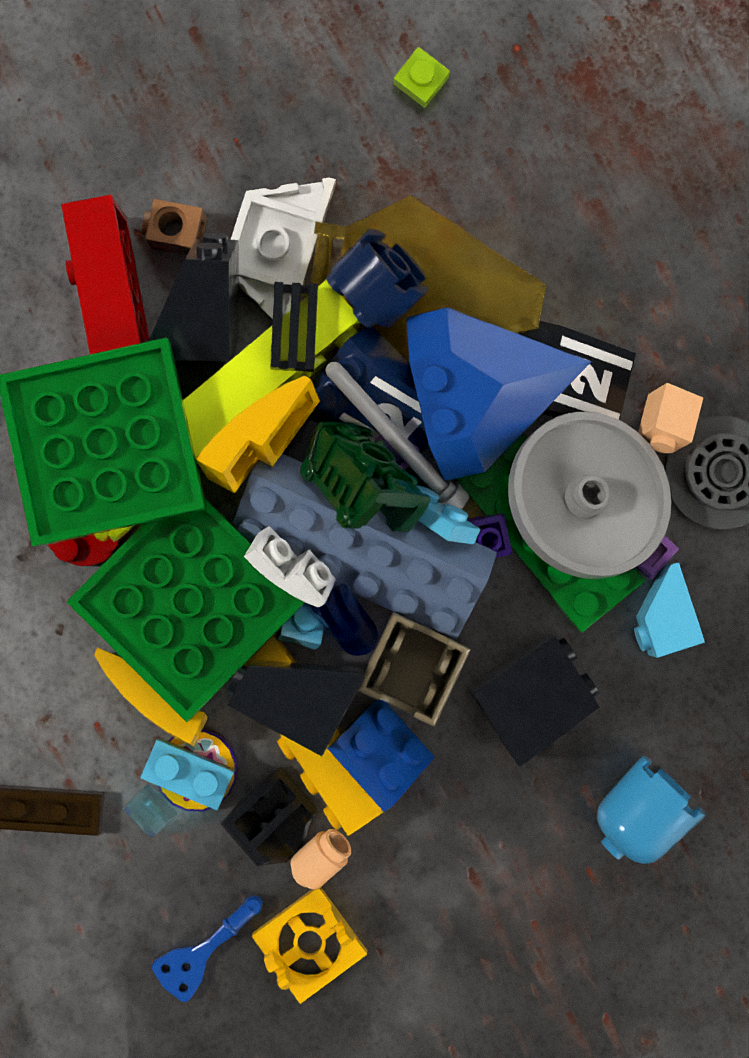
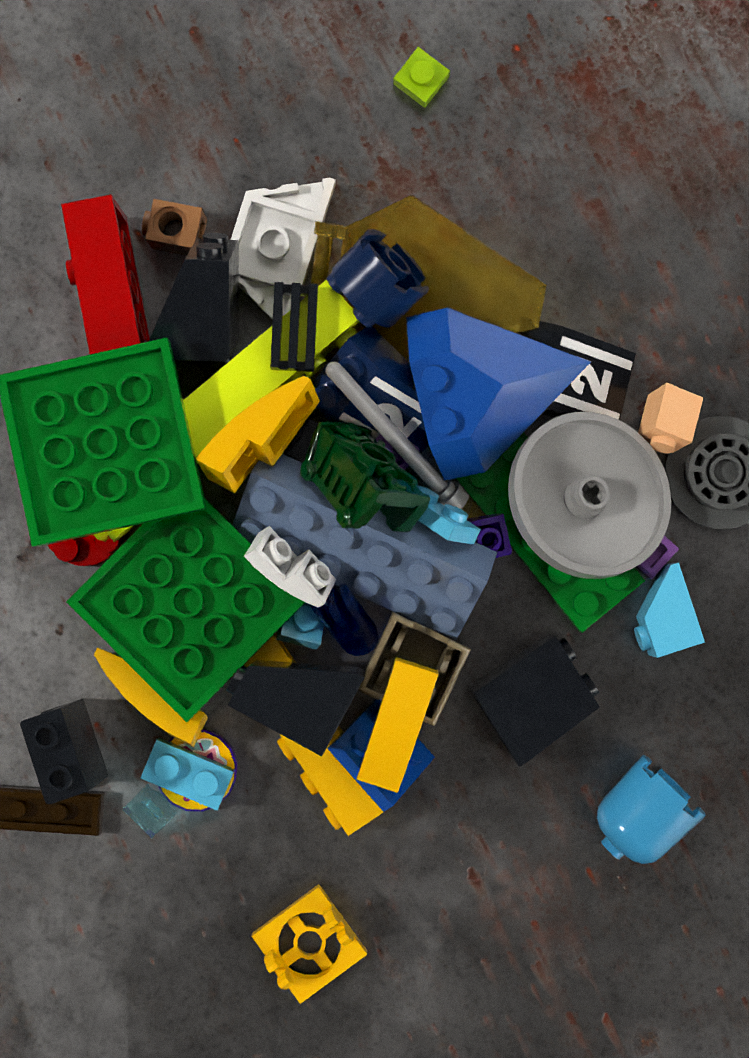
(64, 751): none -> black panel
(198, 954): blue piece -> none
(271, 820): black slope -> none
(320, 859): light nougat brick -> none
(397, 724): none -> yellow slope

